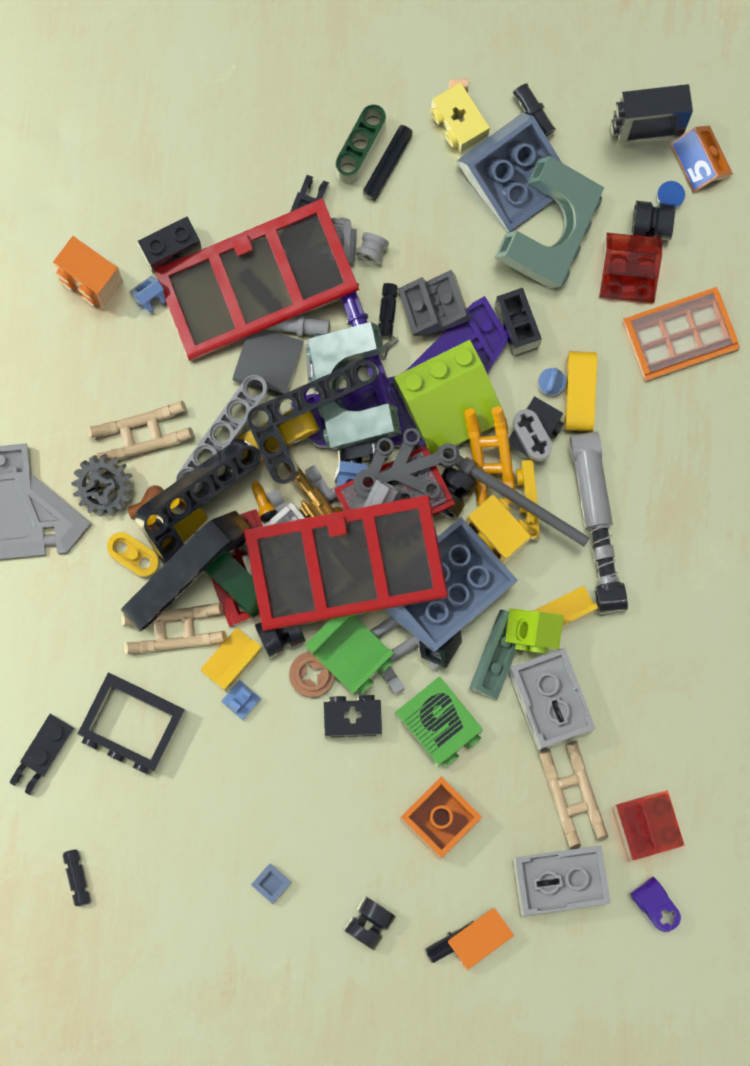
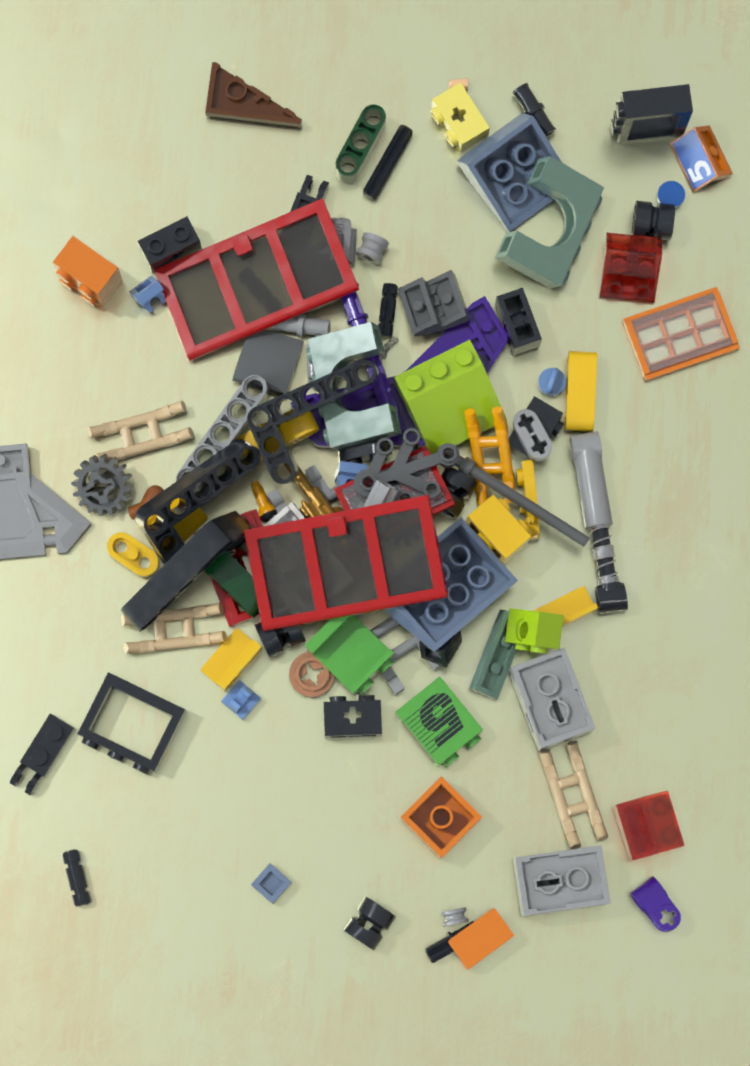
(235, 99): none -> reddish brown wing
(454, 916): none -> light grey bush

